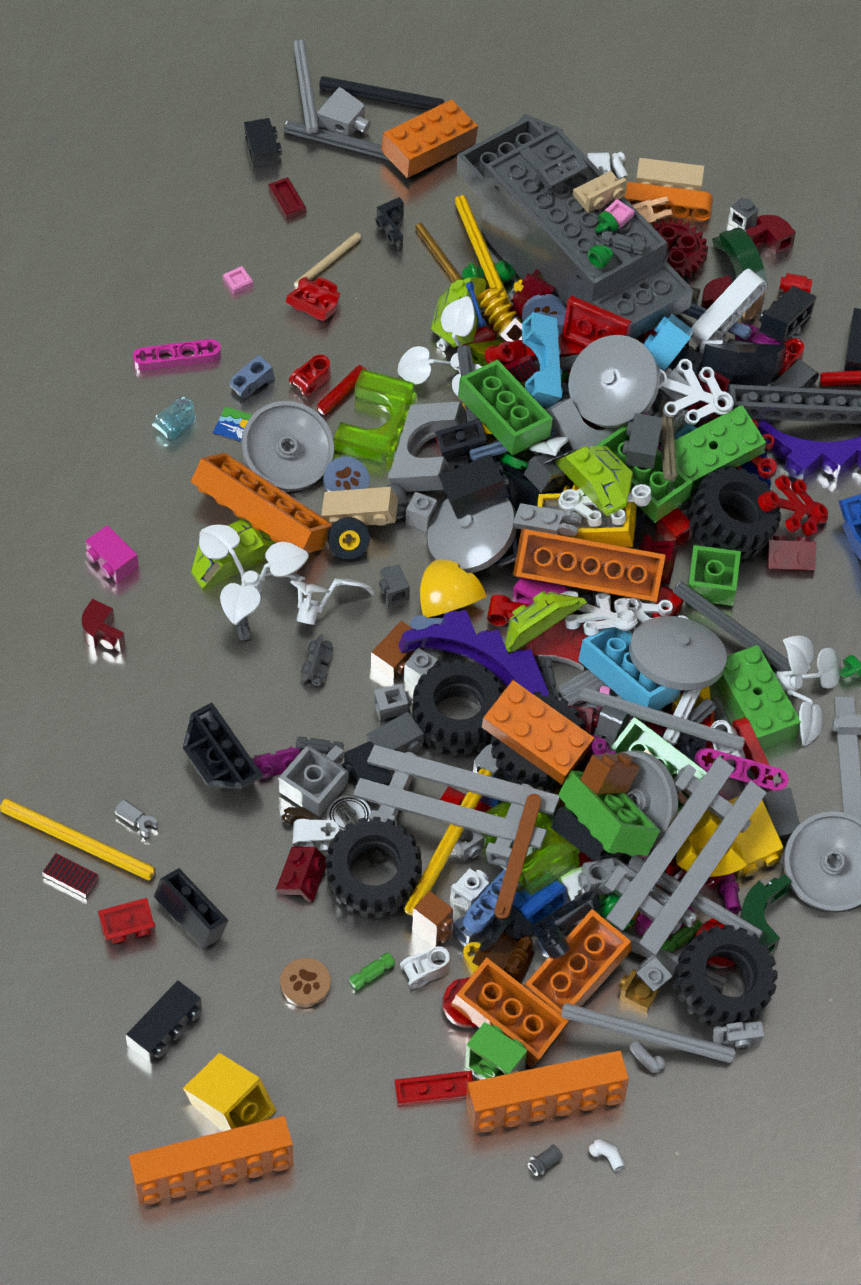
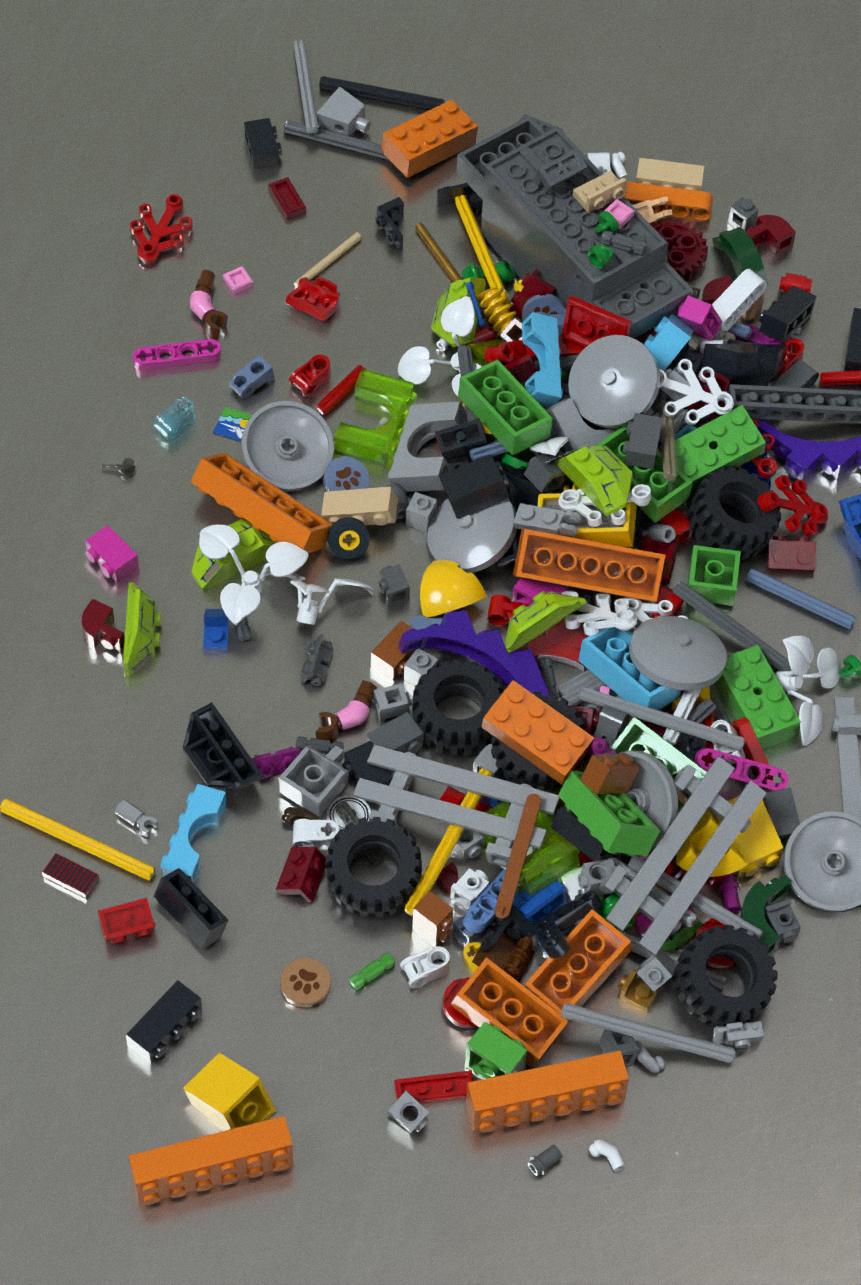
(125, 468): none -> clear smoke hand
(140, 629): none -> lime wedge
(149, 250): none -> red plant
(201, 305): none -> reddish brown piece
(203, 809): none -> medium azure arch
(215, 631): none -> blue slope
(348, 717): none -> piece
(404, 1101): none -> light grey brick
(447, 878): none -> dark red tile
(449, 193): none -> black bracket
(613, 1041): none -> dark grey brick
(659, 532): none -> light grey bar
(700, 317): none -> dark pink brick
(781, 912): none -> dark grey brick
(800, 598): none -> sand blue axle

